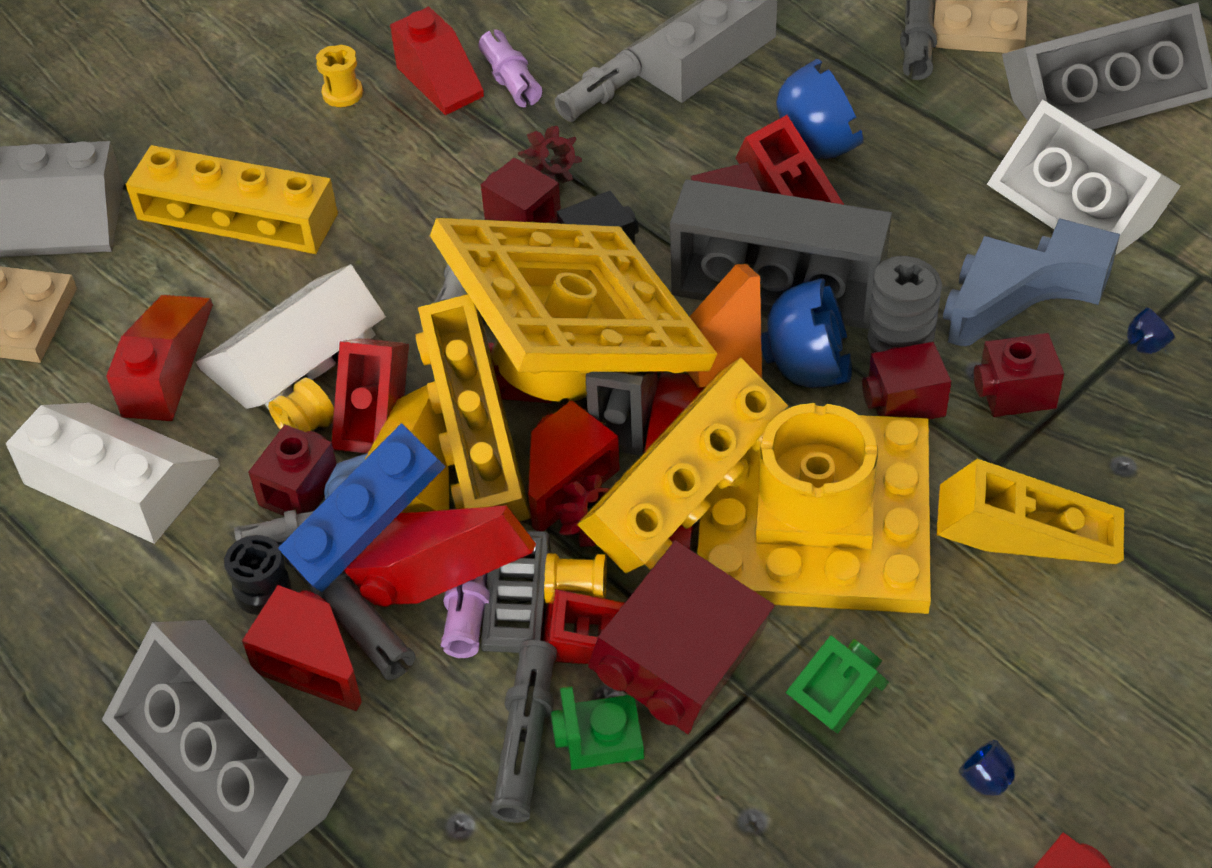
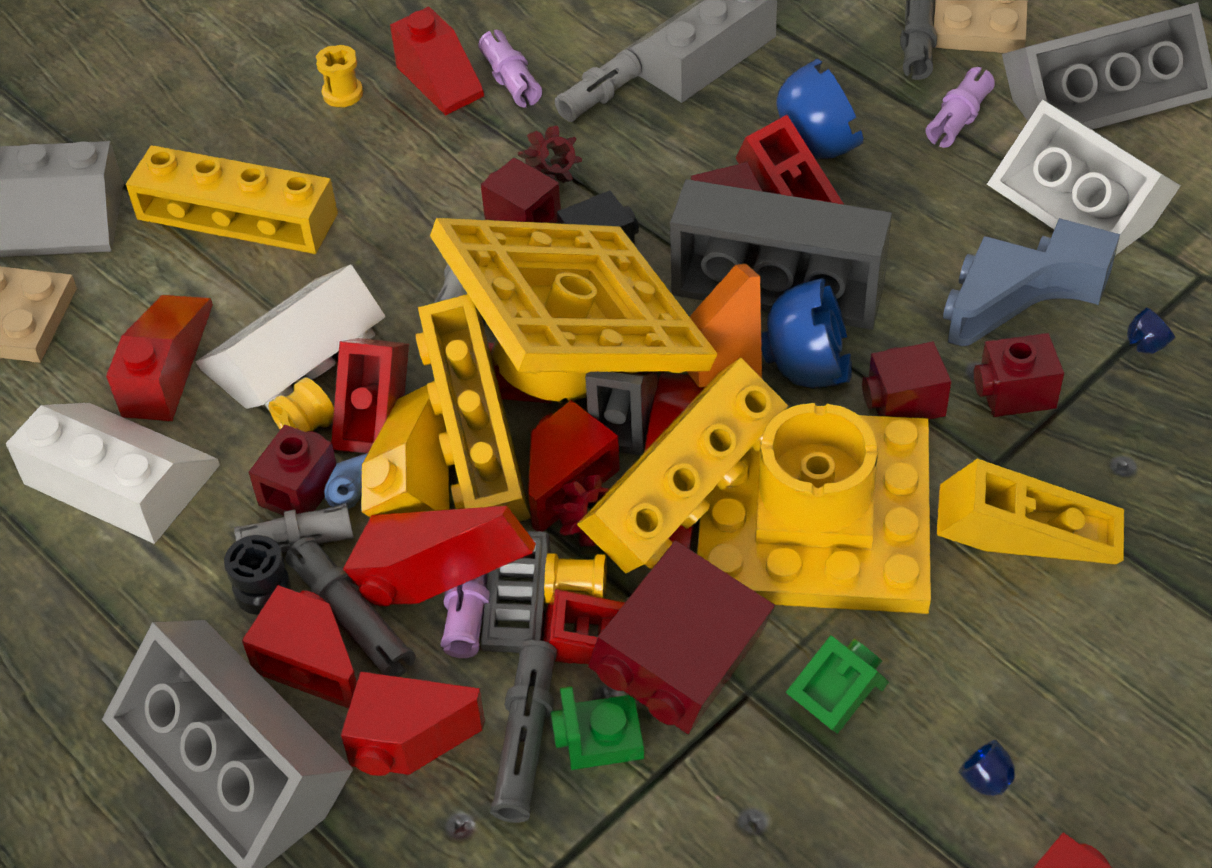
(361, 507): blue plate -> none
(407, 722): none -> red slope
(903, 303): dark grey piece -> none
(960, 107): none -> lavender pin

